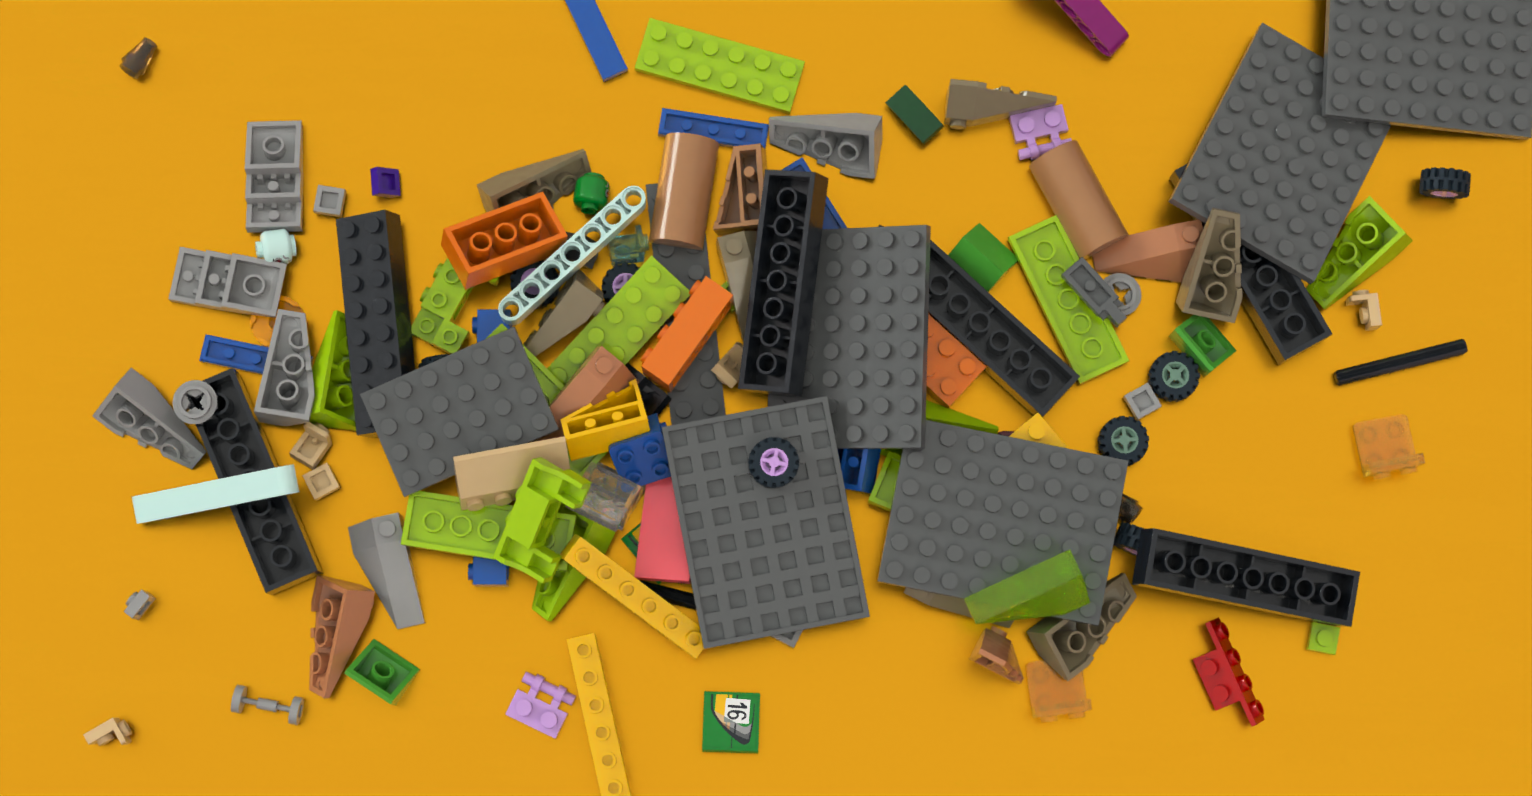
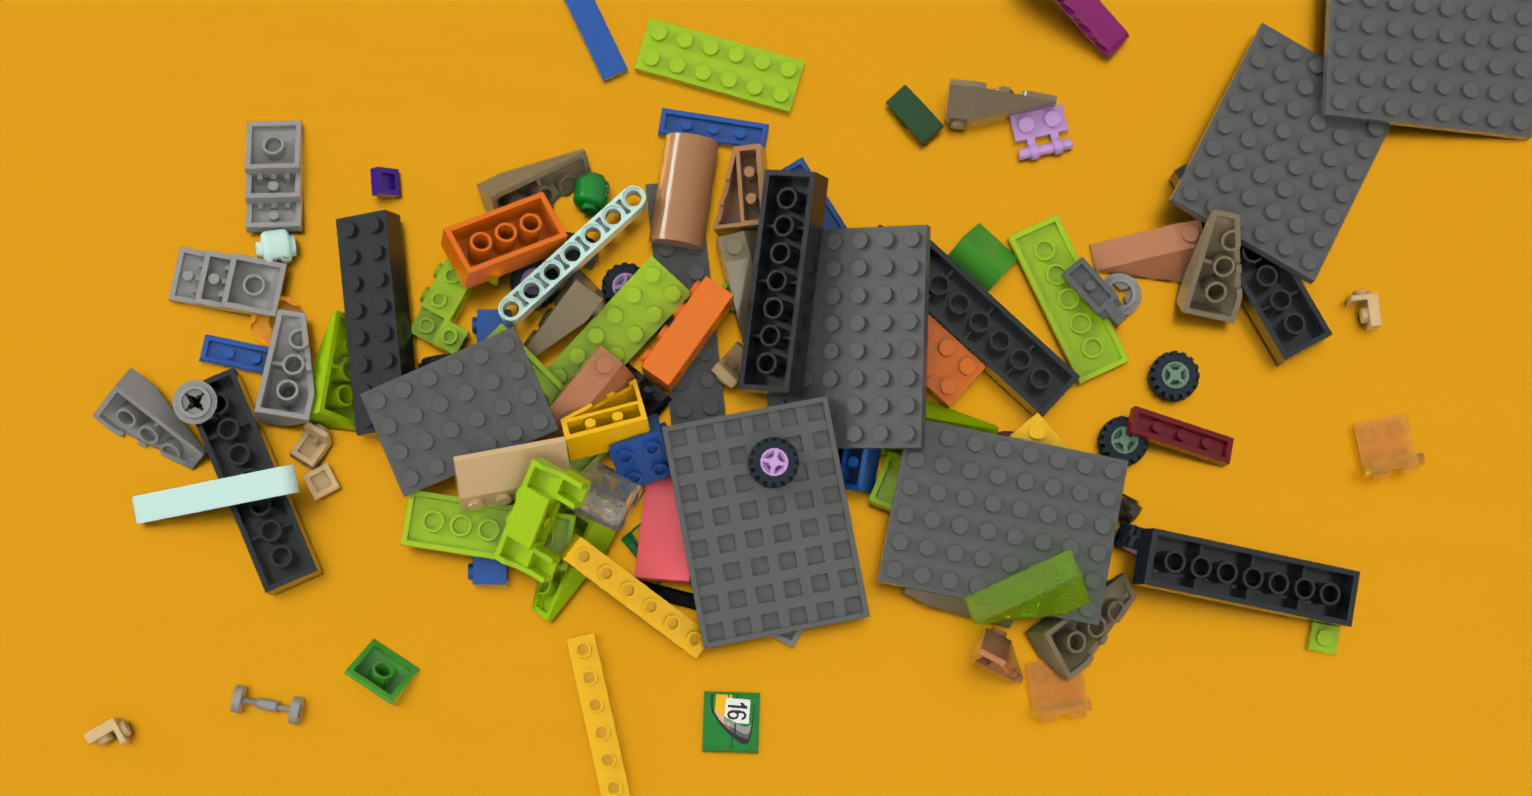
(138, 59): clear smoke cone -> none
(138, 604): light grey plate -> none
(329, 201): light grey plate -> none
(341, 617): nougat wedge -> none
(388, 567): light grey wedge -> none
(537, 713): lavender plate -> none
(629, 247): clear light blue bracket -> none
(840, 140): light grey wedge -> none
(1078, 199): medium nougat brick -> none
(1142, 401): light grey plate -> none
(1179, 436): none -> dark red plate
(1203, 343): bright green slope -> none
(1224, 675): red bracket -> none
(1361, 249): lime wedge -> none
(1400, 362): black axle -> none
(1445, 183): black wheel -> none

